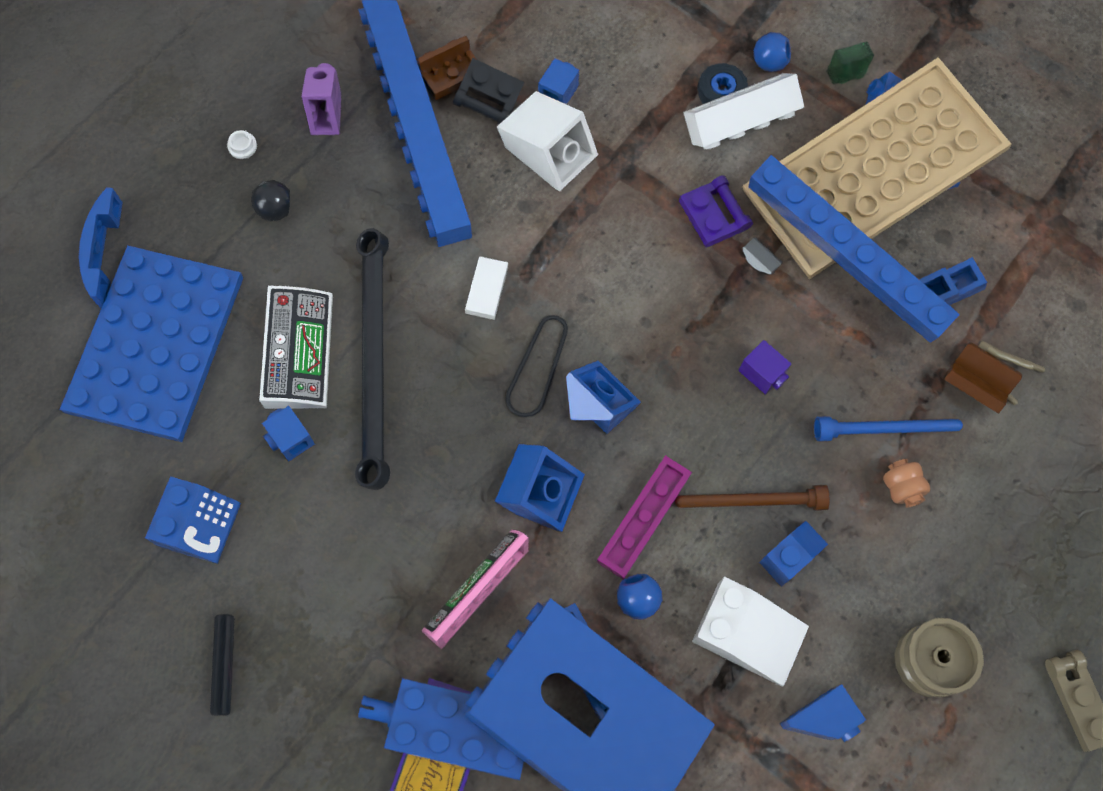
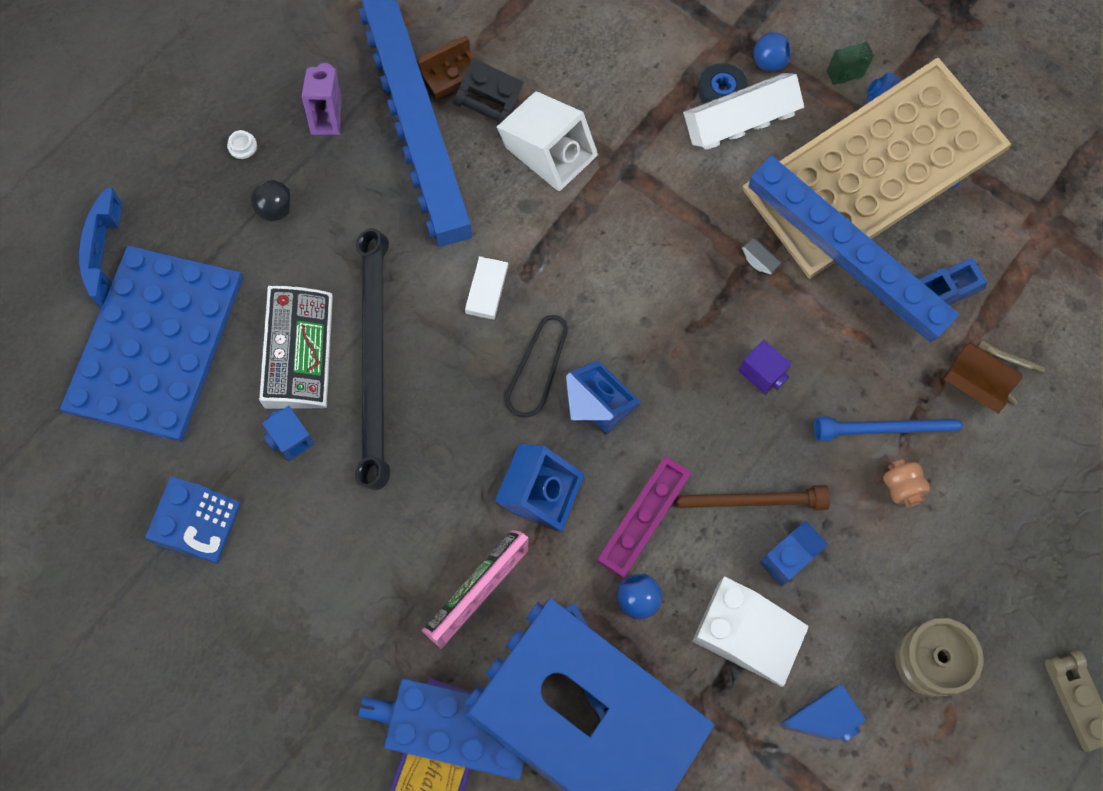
(222, 665): black axle -> none
(559, 81): blue brick -> none
(708, 217): dark purple plate -> none

